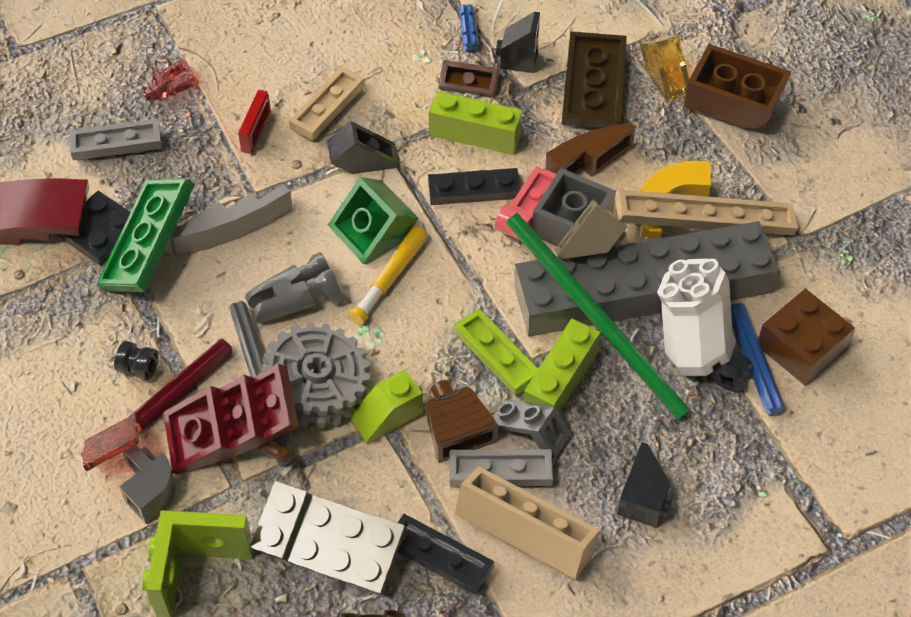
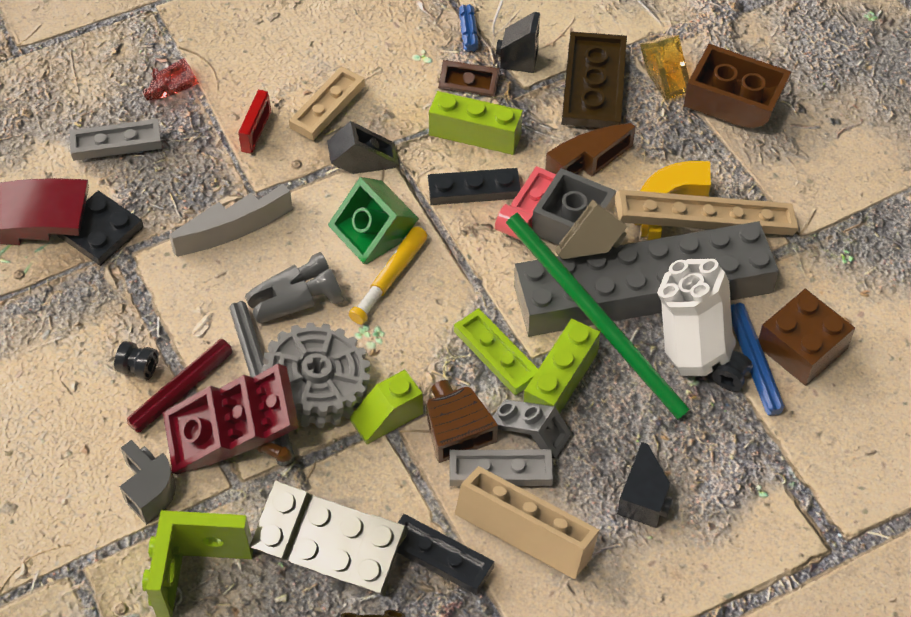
(111, 442): clear red piece -> none
(145, 235): green piece -> none

